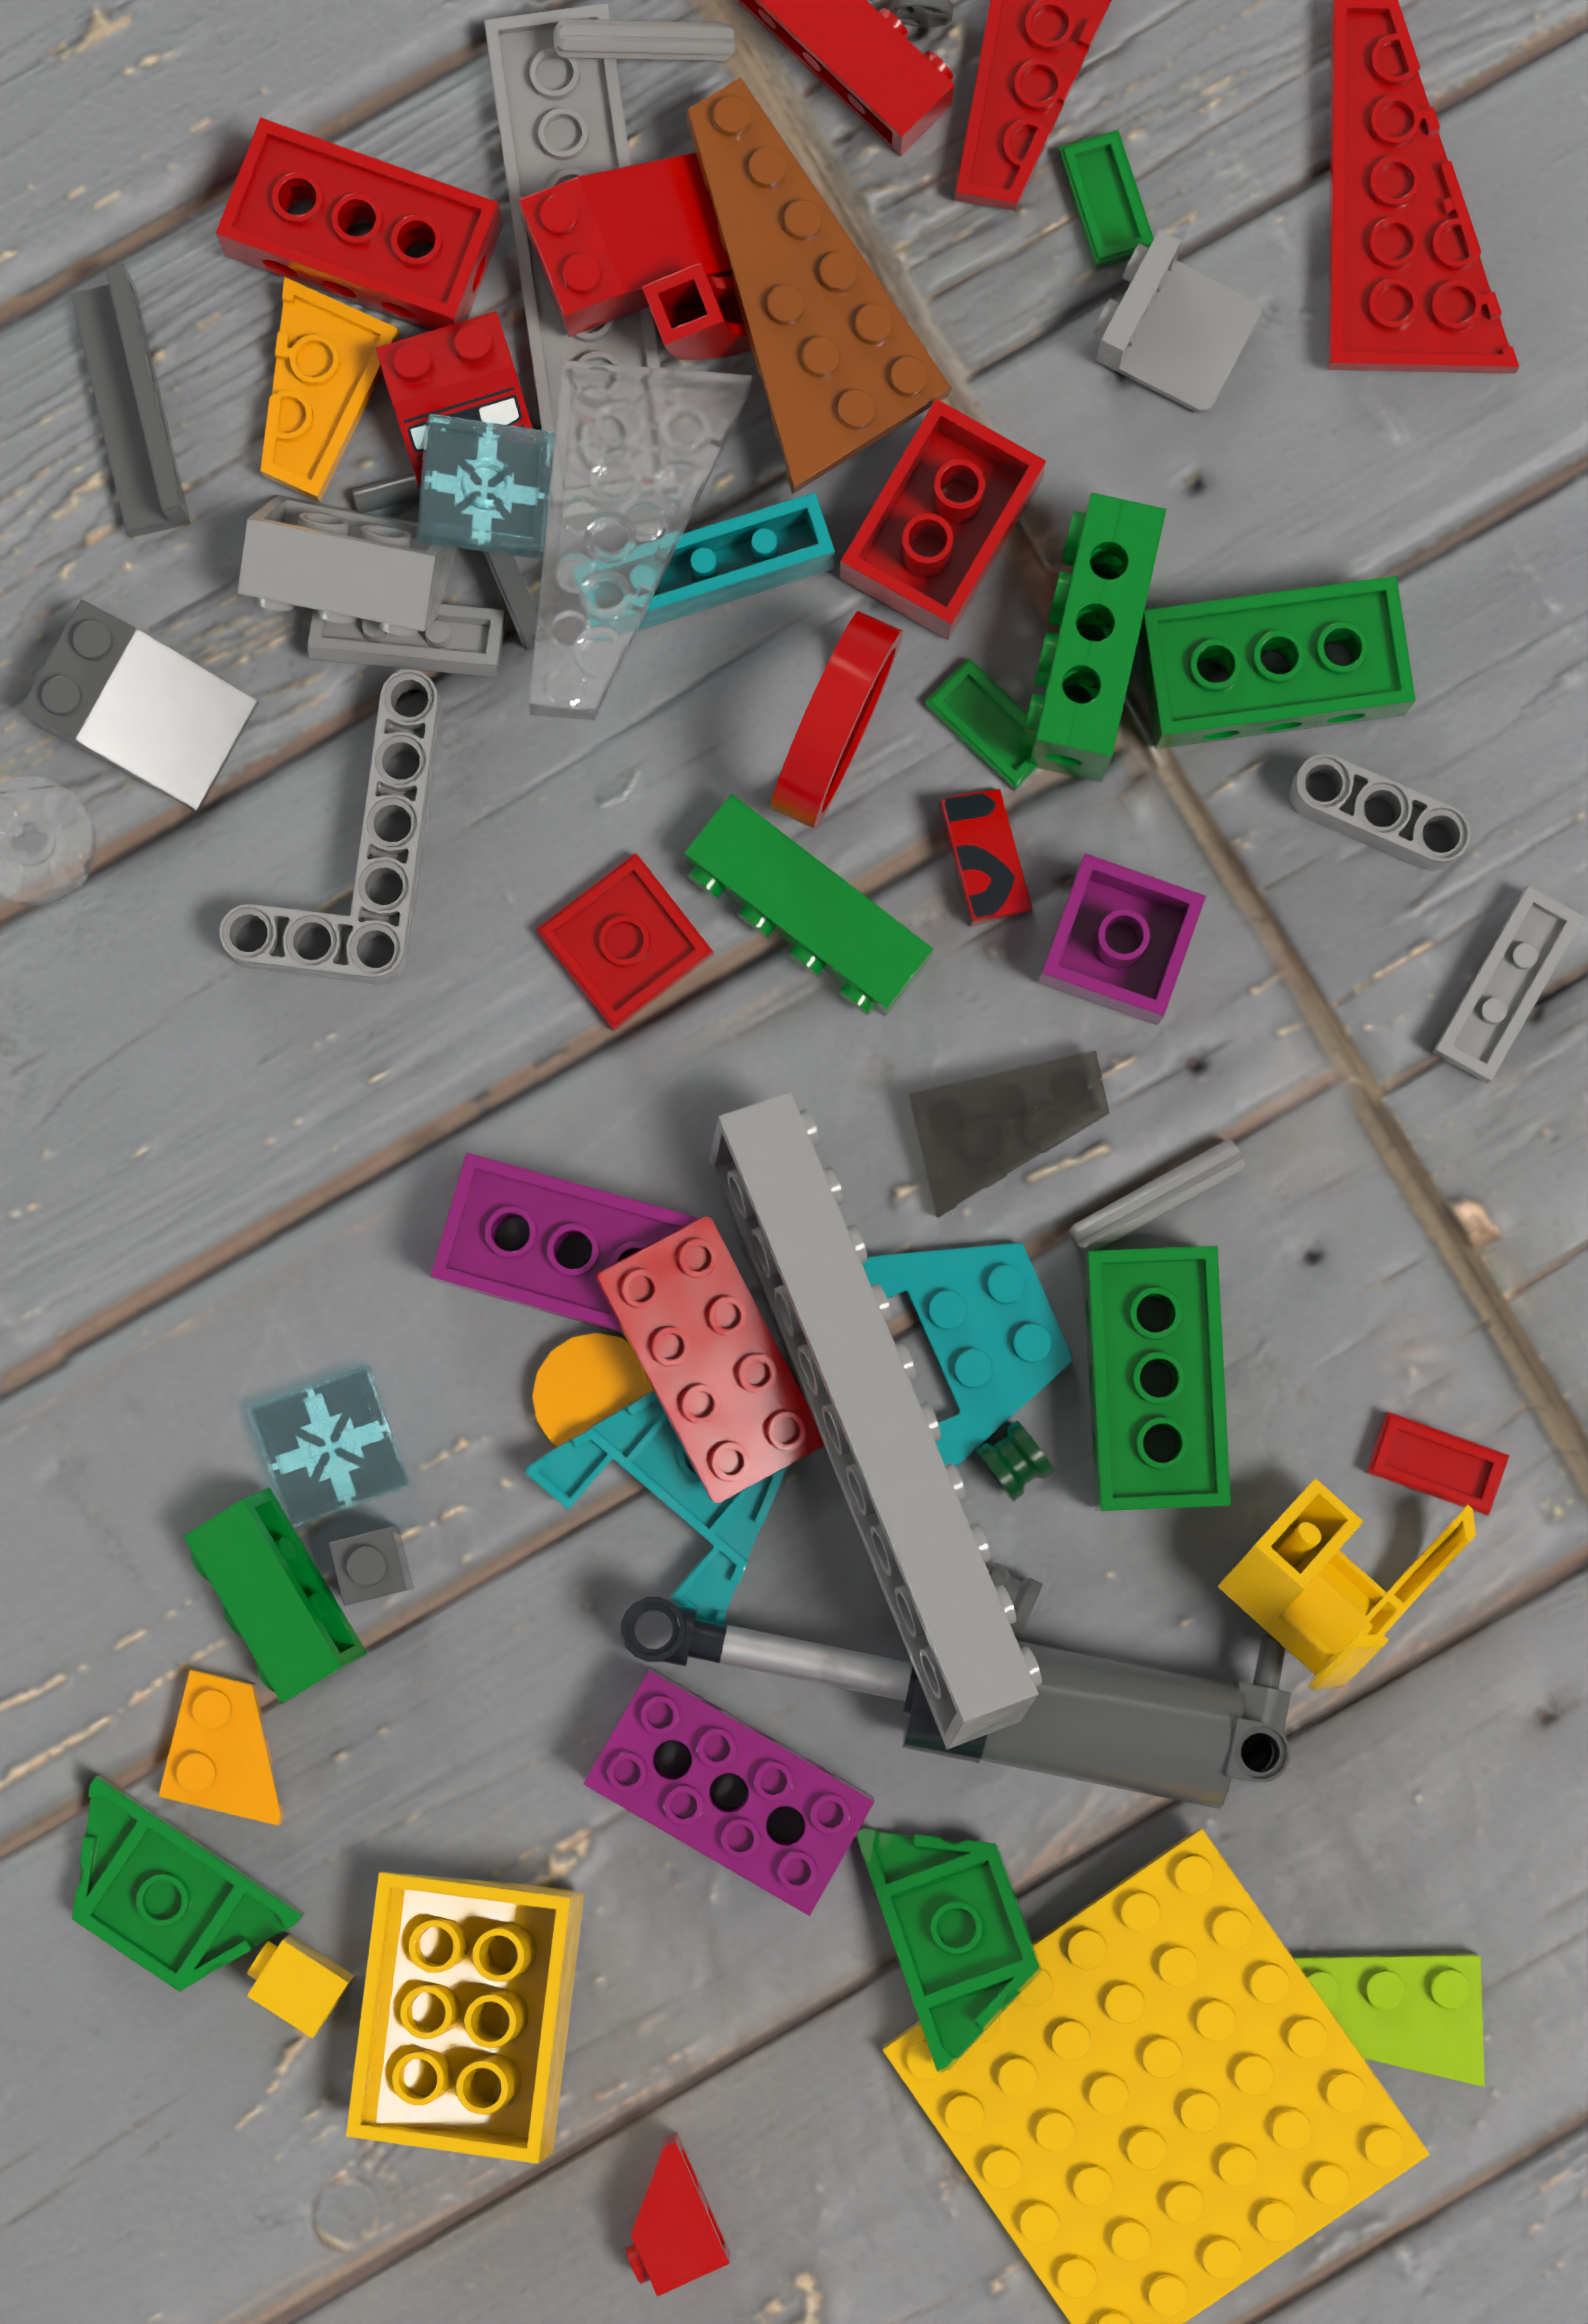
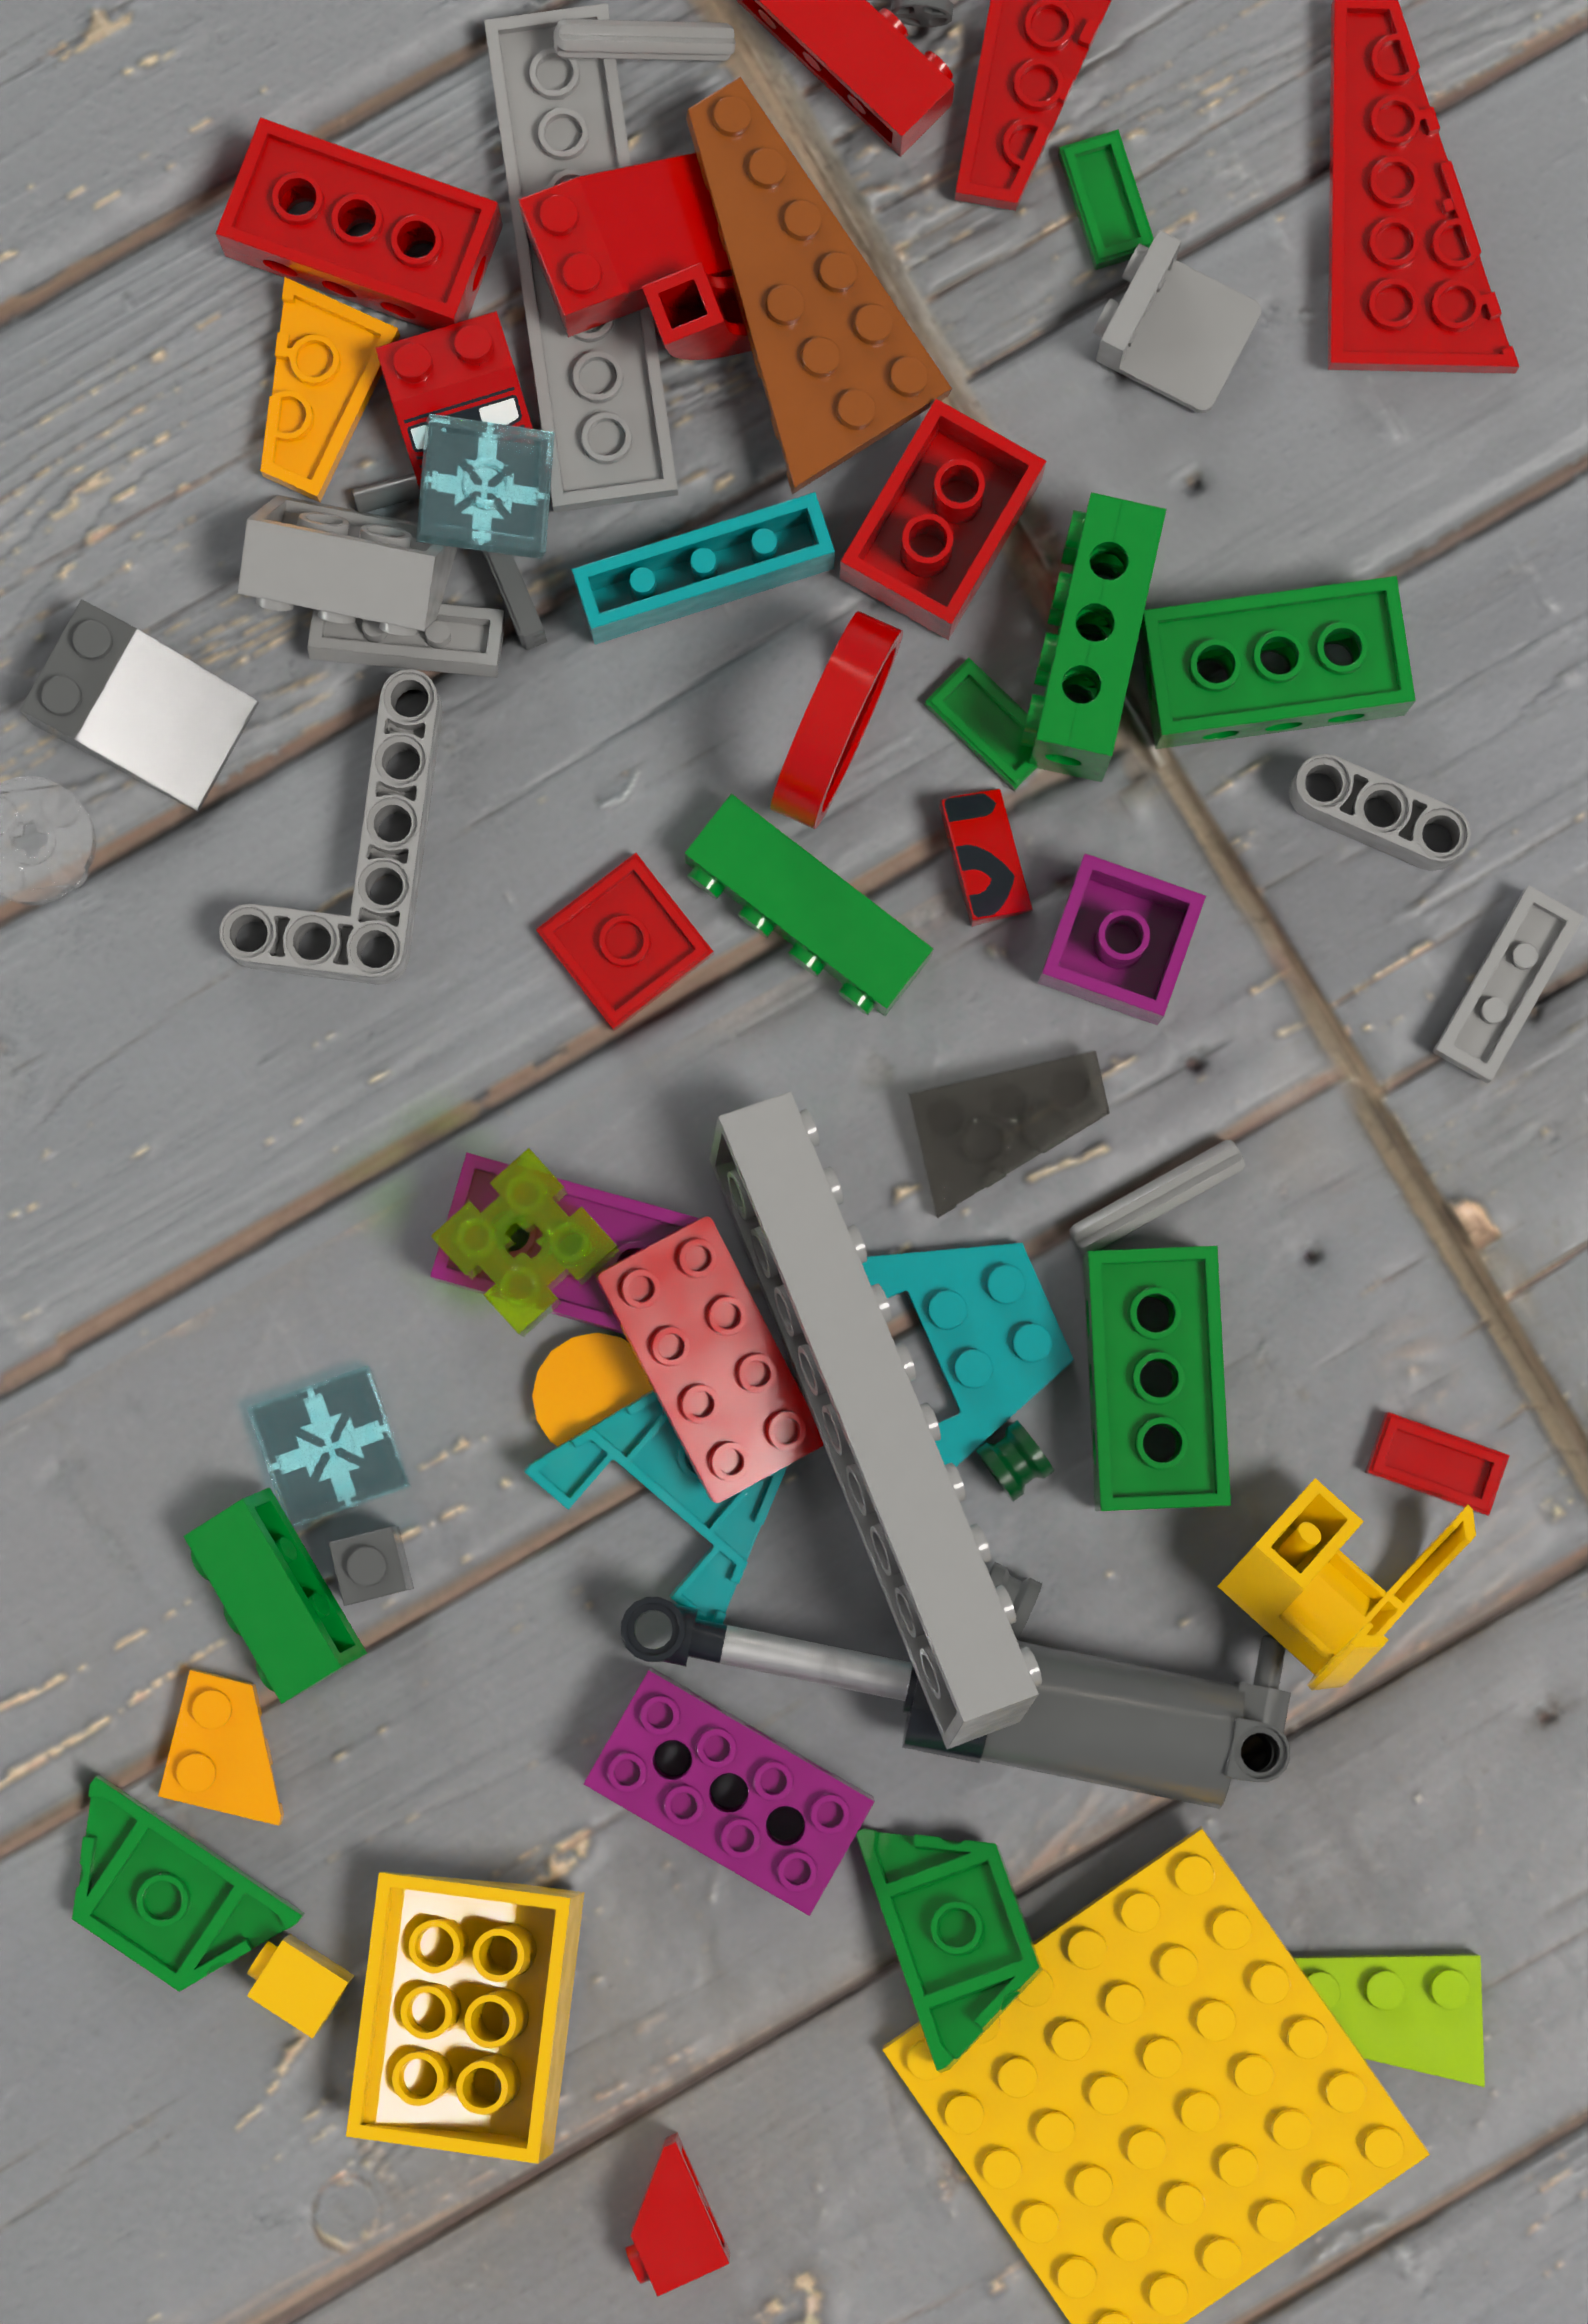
(130, 405): dark grey fence -> none
(527, 1202): none -> clear neon green brick
(621, 492): clear wing -> none

